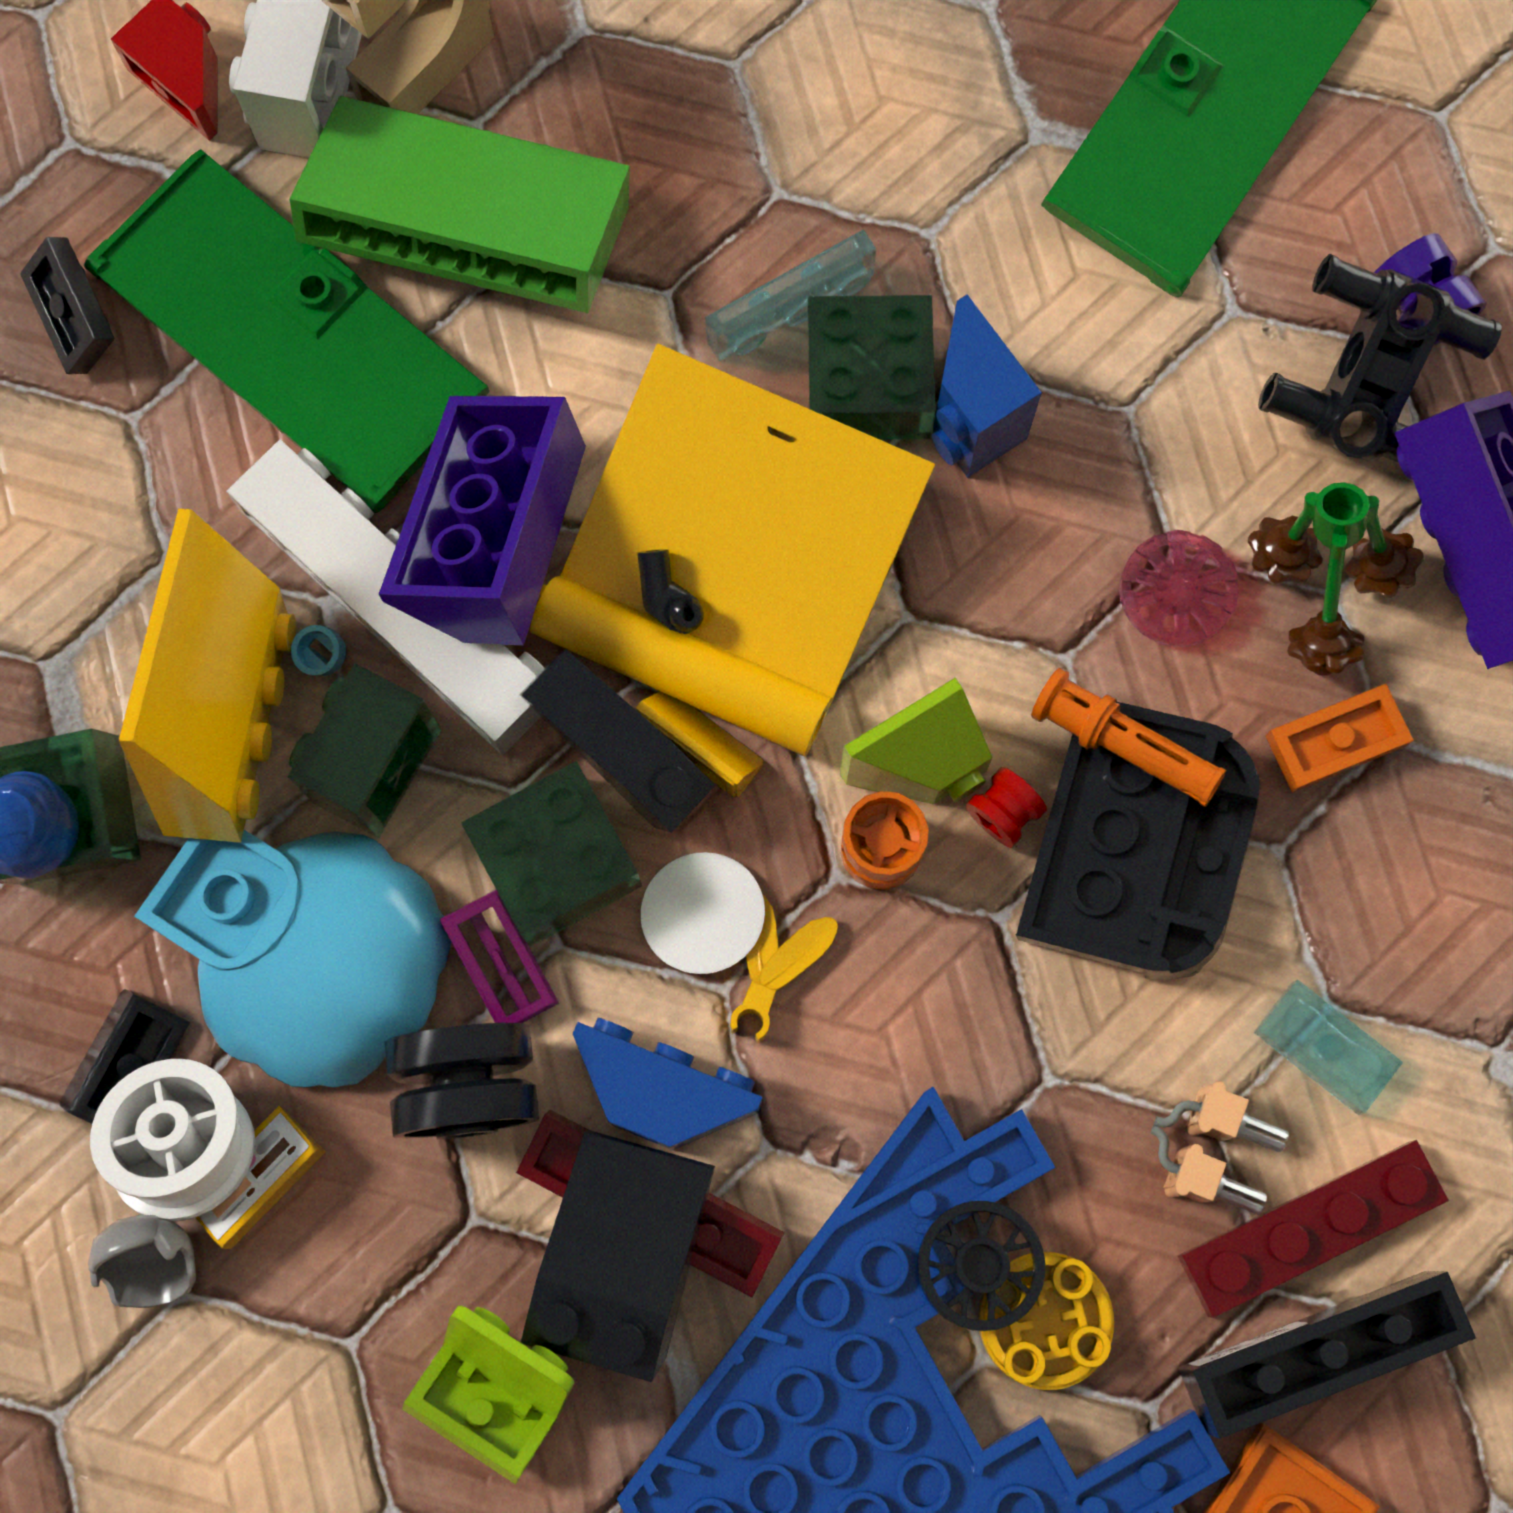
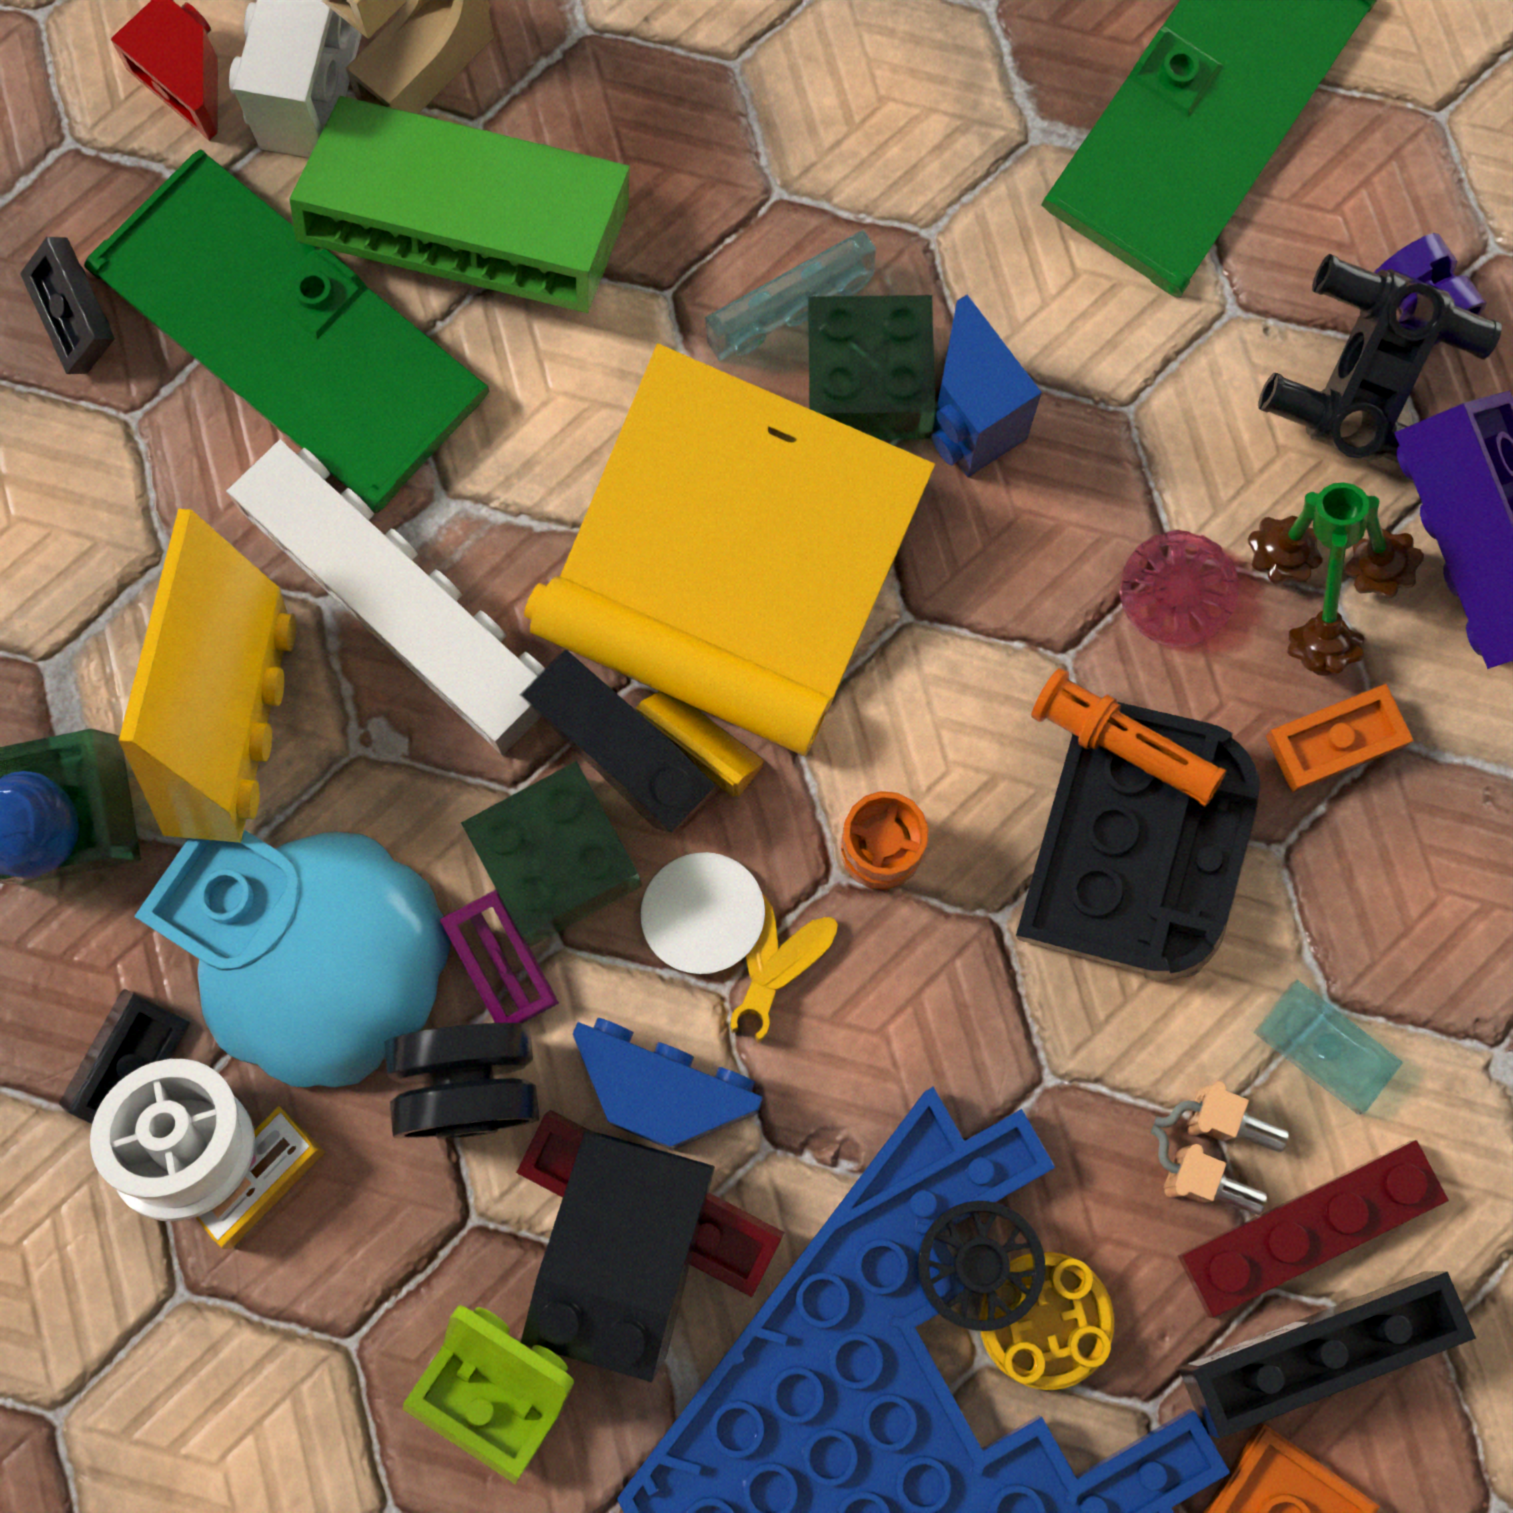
(143, 1261): light grey hair -> none
(310, 660): medium azure hinge -> none
(364, 749): clear green brick -> none
(486, 517): dark purple slope -> none
(665, 598): black arm -> none
(922, 750): lime slope -> none
(1006, 807): red wheel -> none

